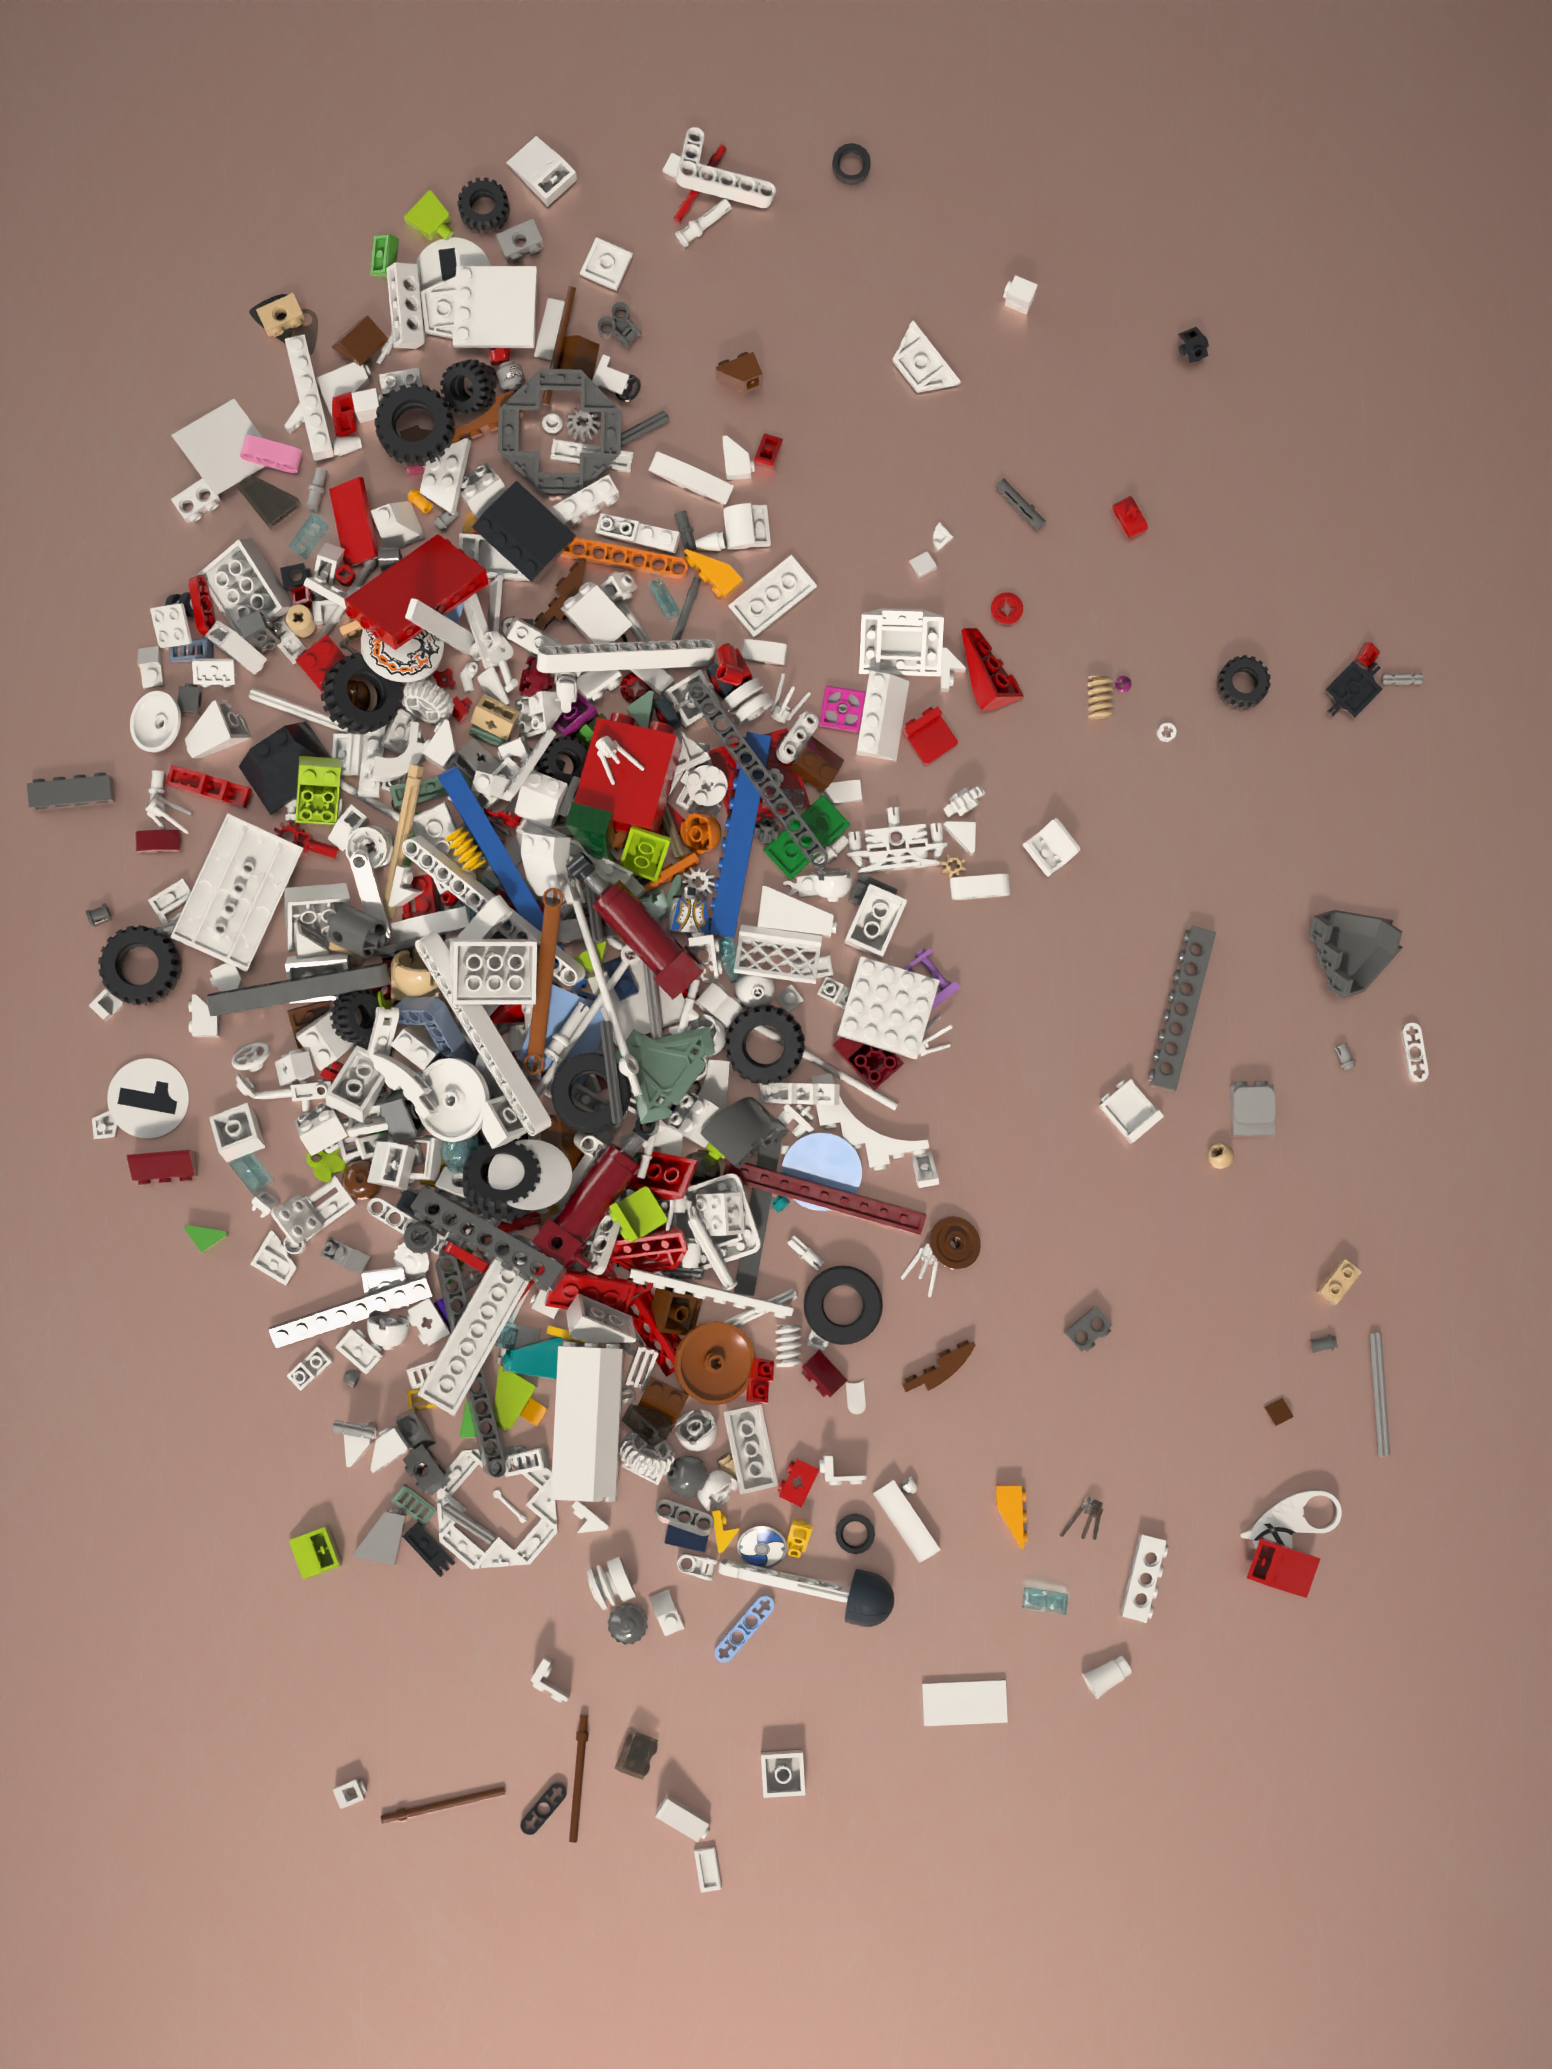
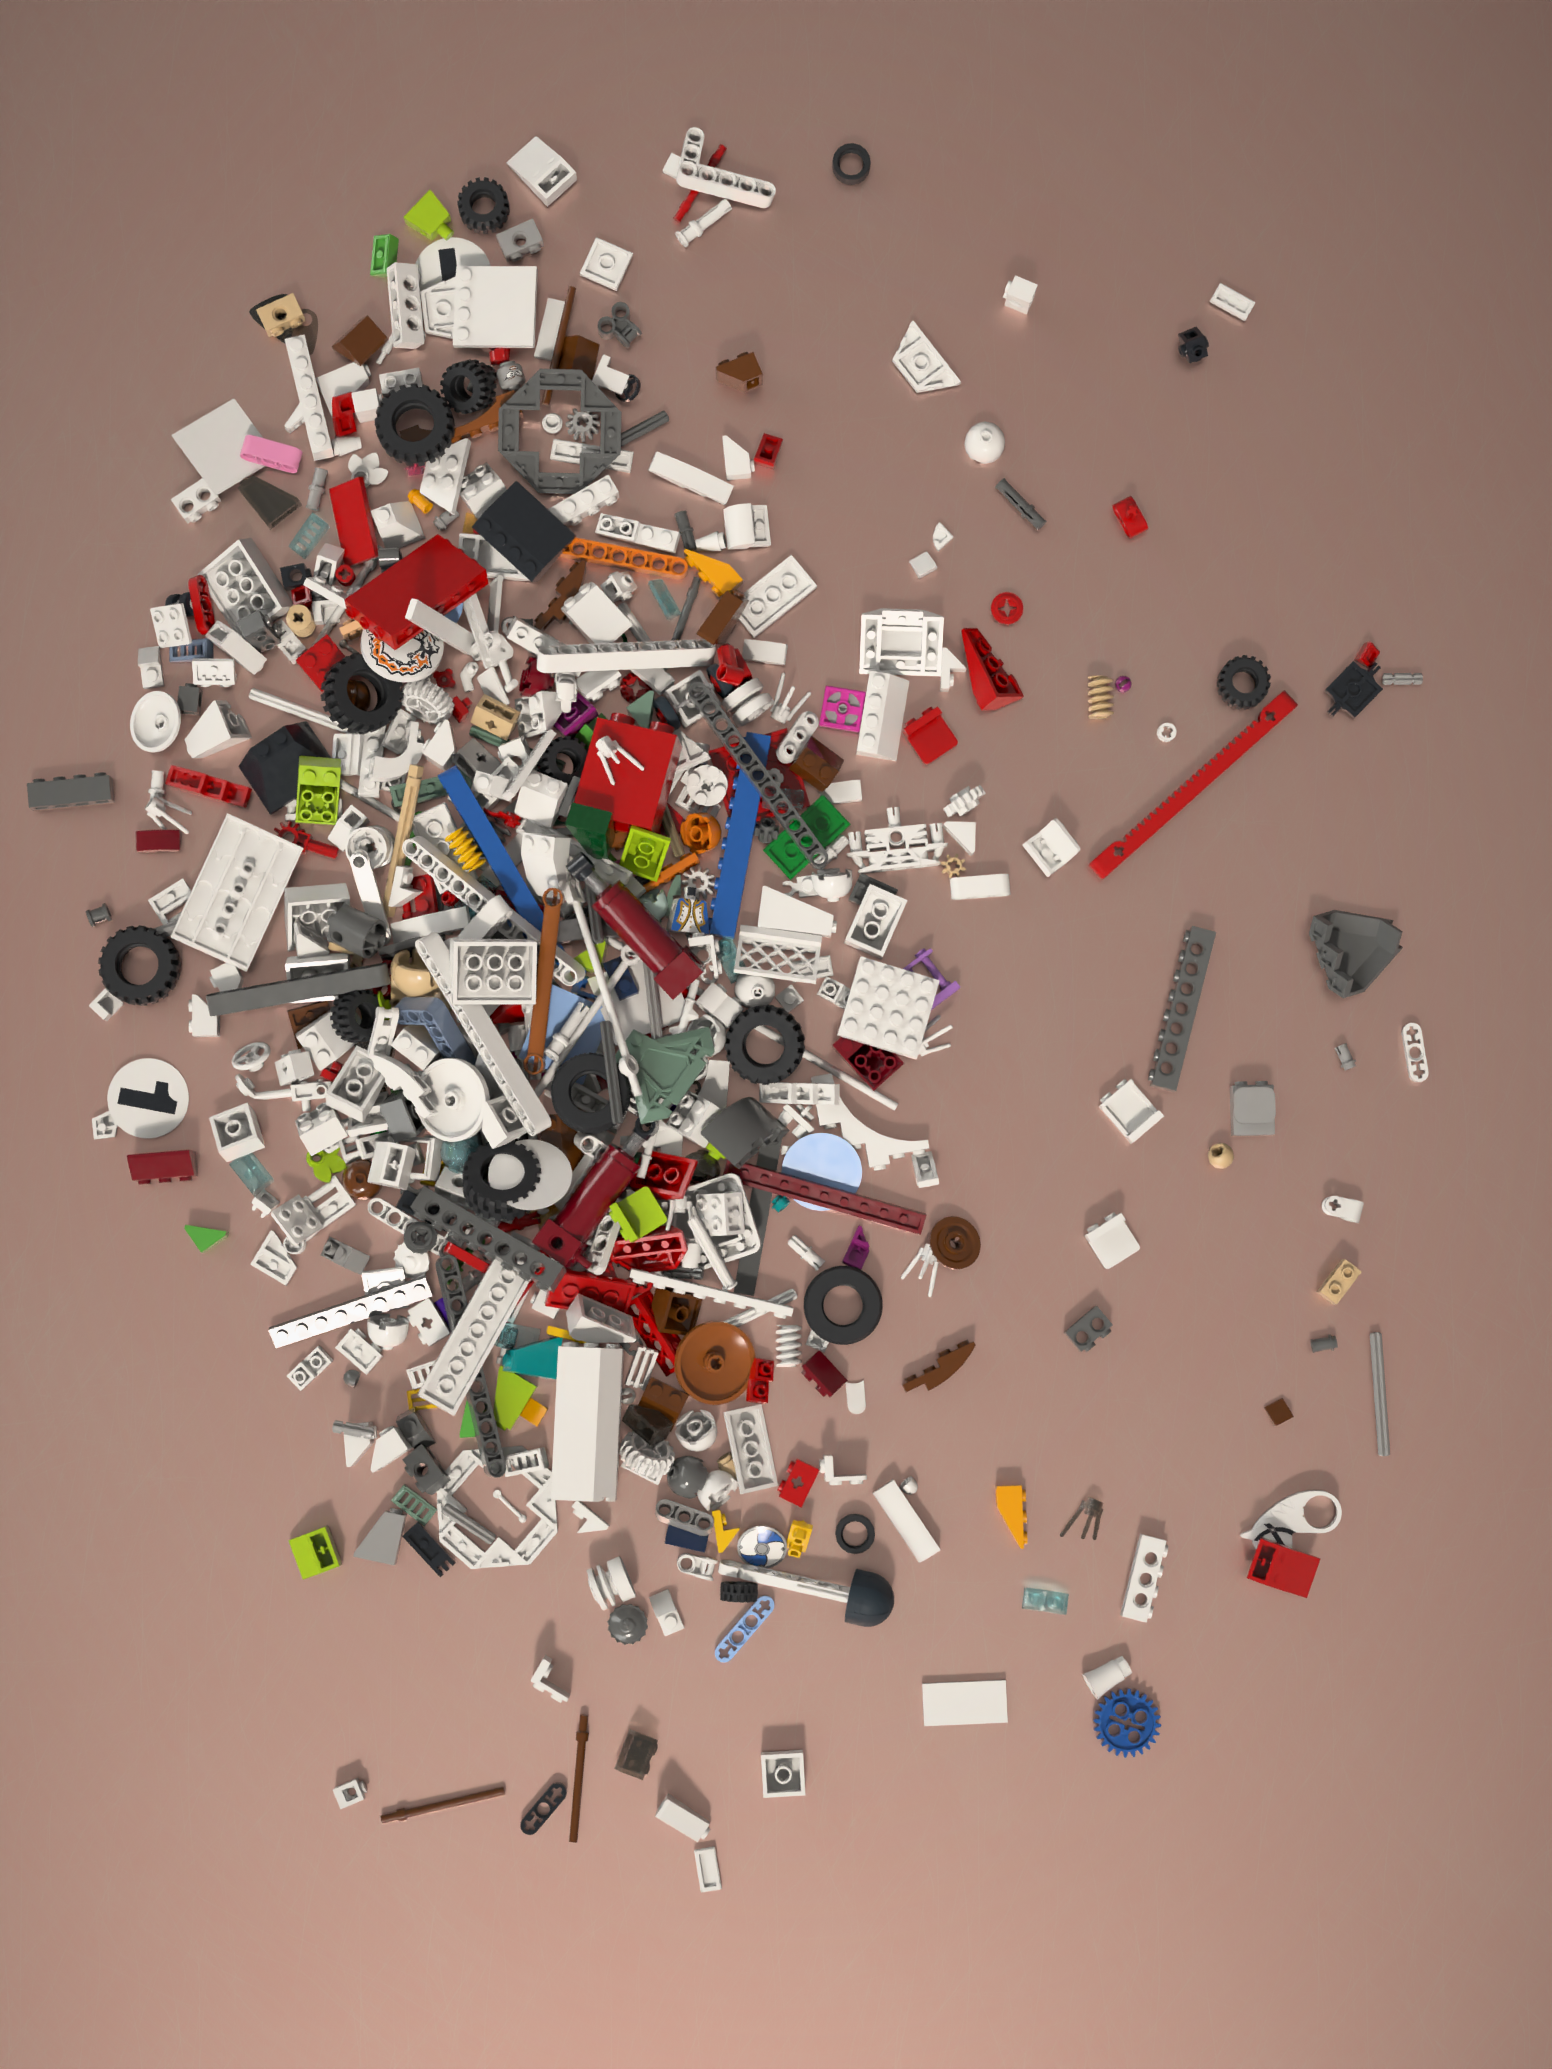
(367, 468): none -> white plate
(723, 617): none -> reddish brown slope
(738, 1591): none -> black tyre
(857, 1250): none -> magenta slope
(984, 442): none -> white cylinder
(1112, 1240): none -> white bracket
(1120, 1740): none -> blue gear
(1232, 302): none -> white plate
(1278, 708): none -> red gear
(1345, 1208): none -> white piece

